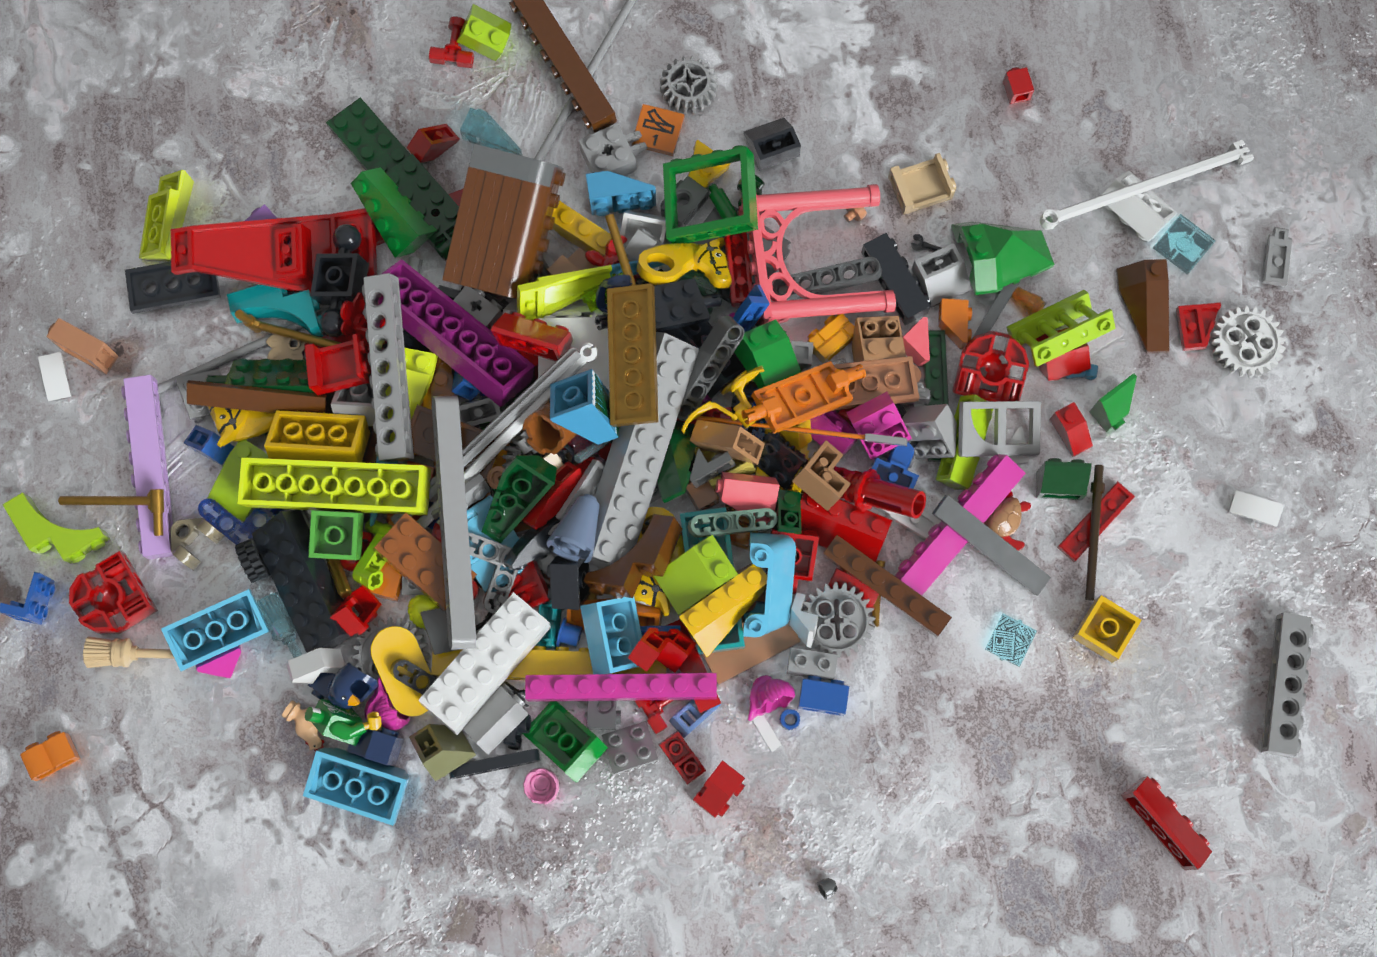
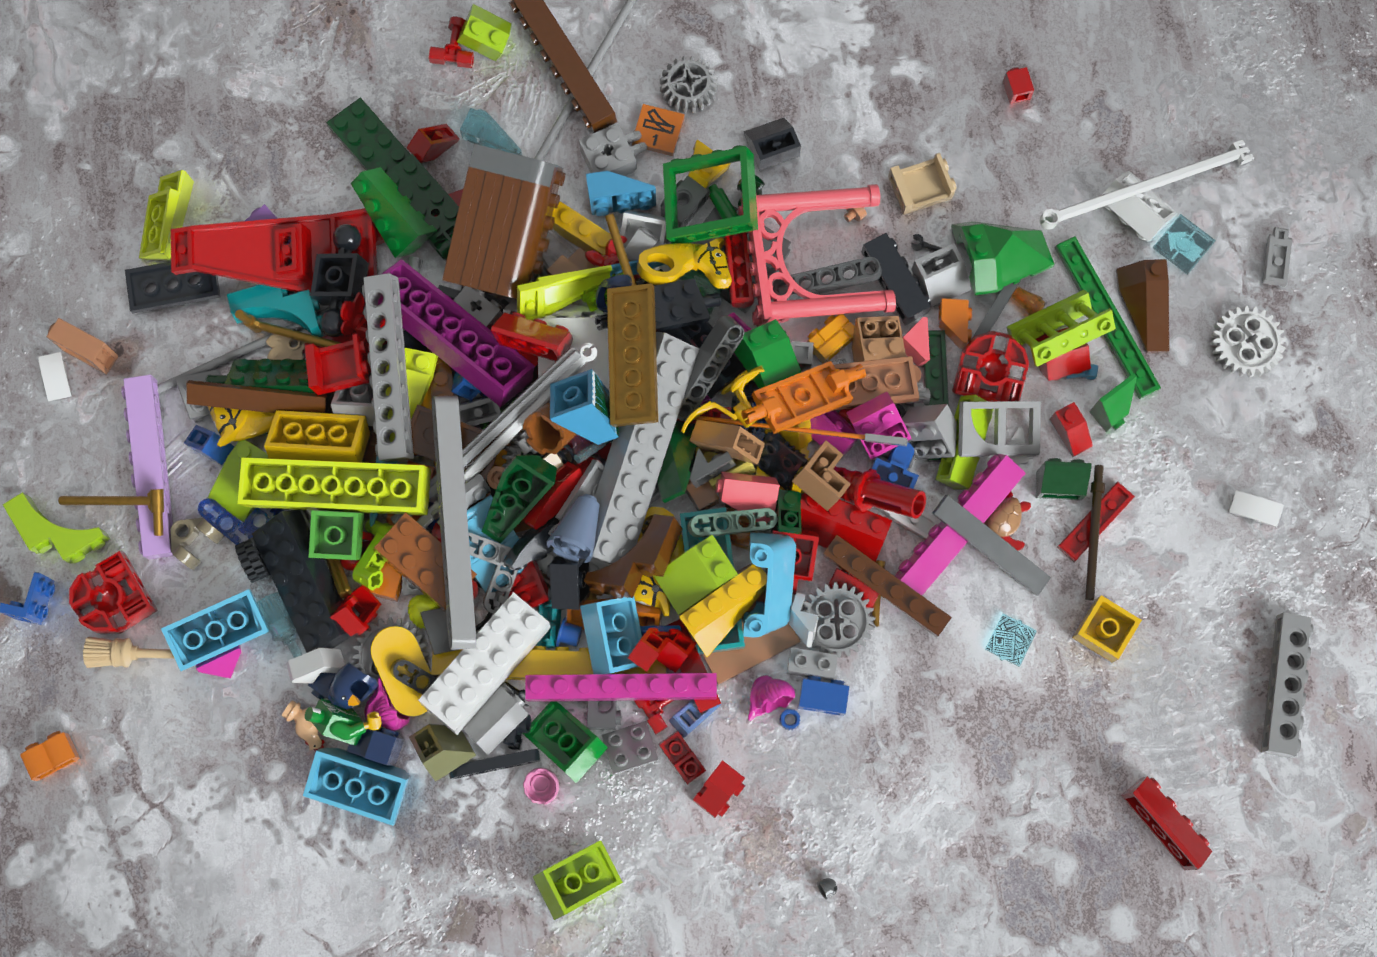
(577, 880): none -> lime slope
(751, 308): blue panel -> none
(767, 732): white sticker -> none
(1118, 339): none -> green tile
(1196, 324): red wing -> none

